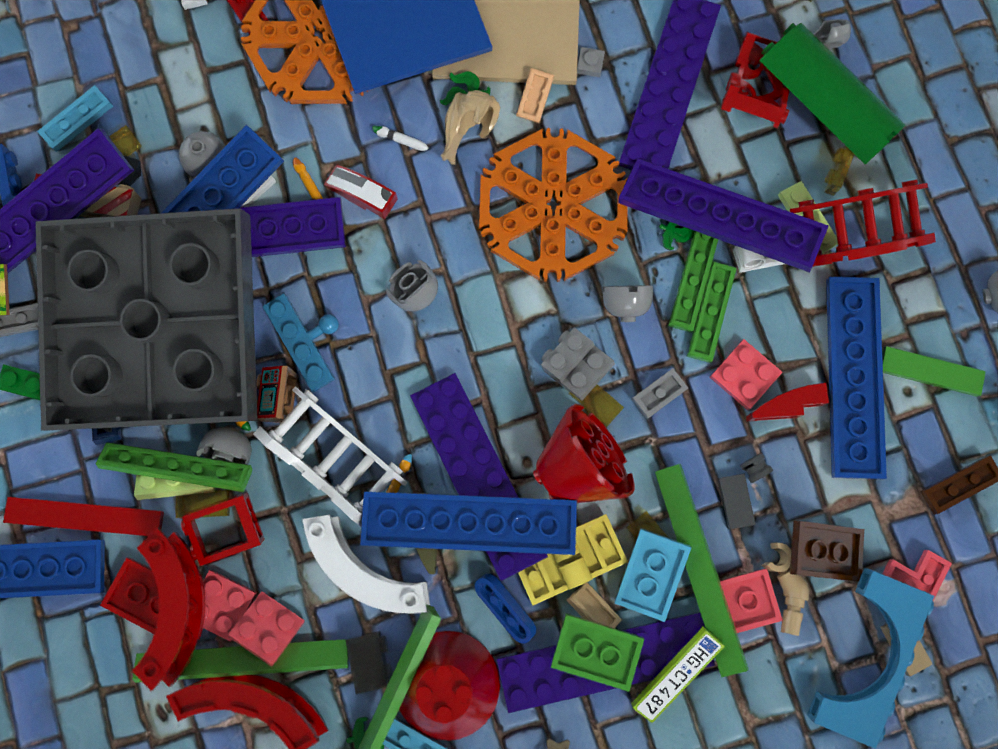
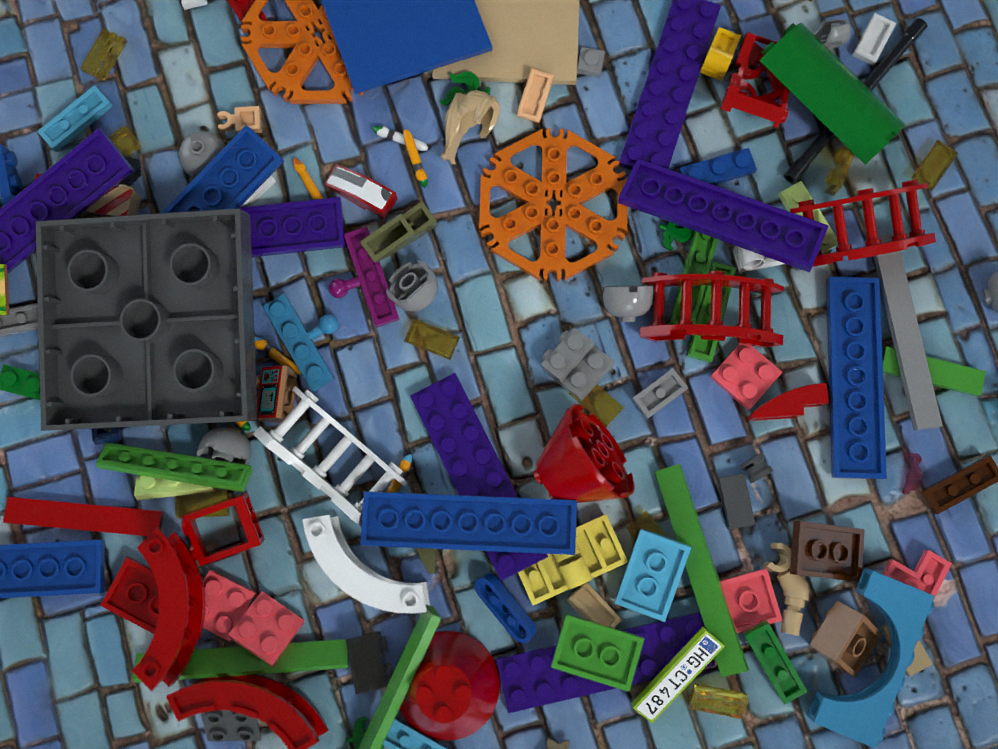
(100, 53): none -> clear yellow tile
(230, 726): none -> dark grey hinge
(243, 116): none -> light nougat plate
(262, 344): none -> light orange piece
(369, 277): none -> magenta plate
(399, 232): none -> olive slope
(415, 159): none -> light orange piece
(432, 339): none -> clear yellow tile
(715, 329): none -> red fence
(717, 701): none -> clear yellow plate
(720, 54): none -> yellow plate
(722, 167): none -> blue plate
(775, 662): none -> green plate
(845, 638): none -> medium nougat slope
(874, 39): none -> white tile
(907, 340): none -> light grey tile
(909, 37): none -> black piece
(914, 476): none -> clear pink piece
(934, 165): none -> clear yellow tile

